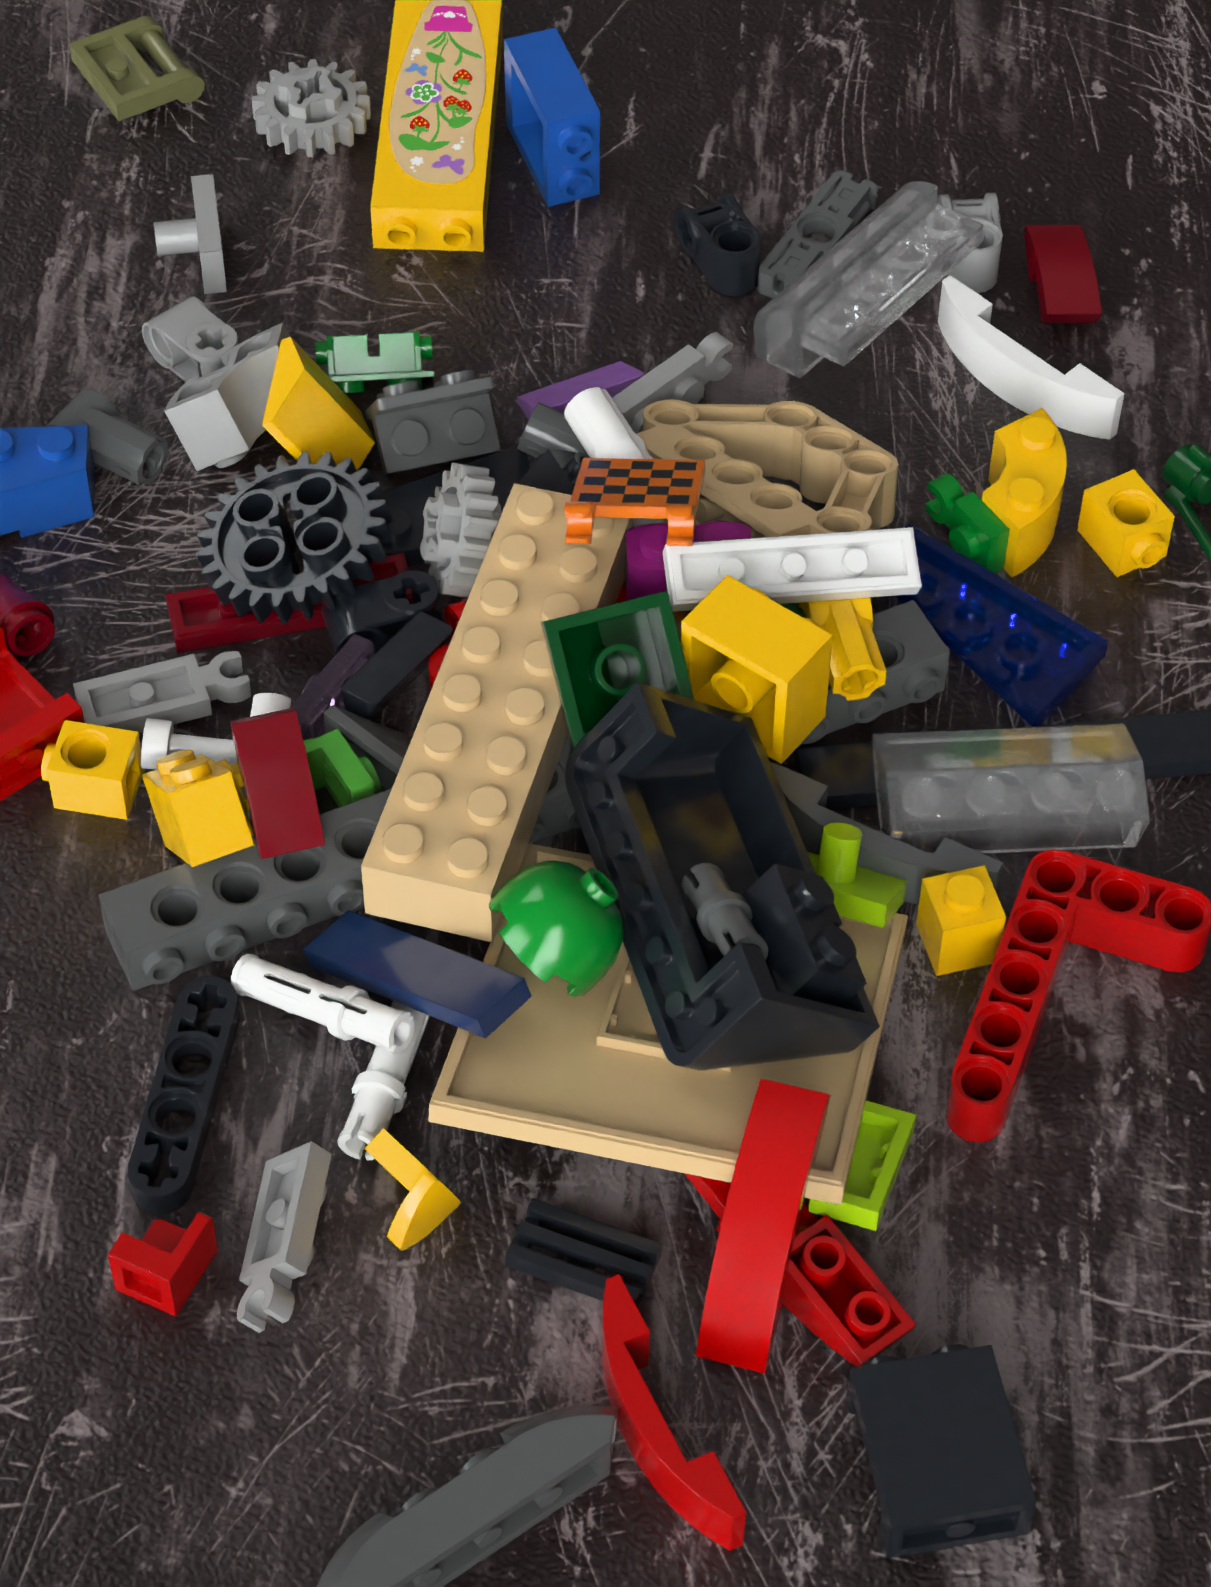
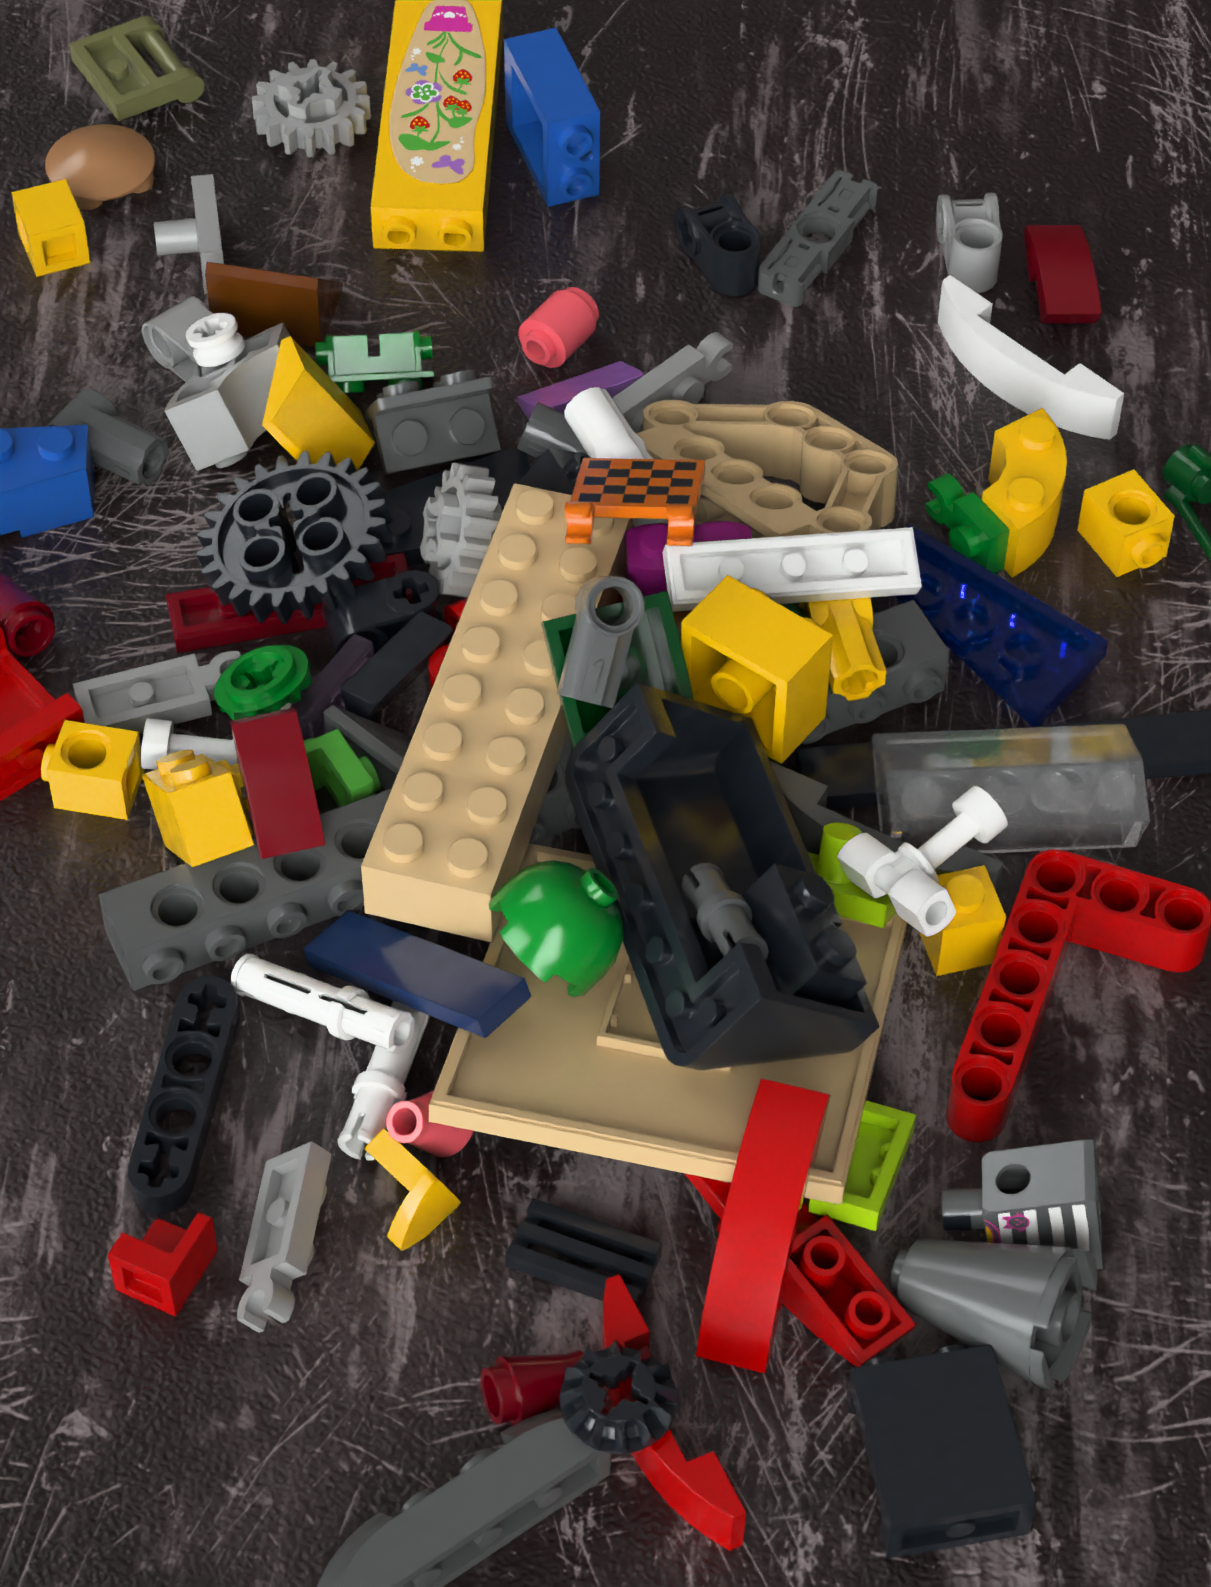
(51, 227): none -> yellow brick
(101, 163): none -> medium nougat dish
(215, 339): none -> white bush
(269, 298): none -> reddish brown slope
(276, 674): none -> green gear
(409, 1124): none -> coral cone
(524, 1385): none -> dark red cone
(558, 327): none -> coral brick
(599, 649): none -> dark grey piece
(630, 1424): none -> black gear
(864, 281): clear brick -> none
(910, 872): none -> white bar
(1004, 1297): none -> dark grey cone
(1033, 1198): none -> dark grey torso

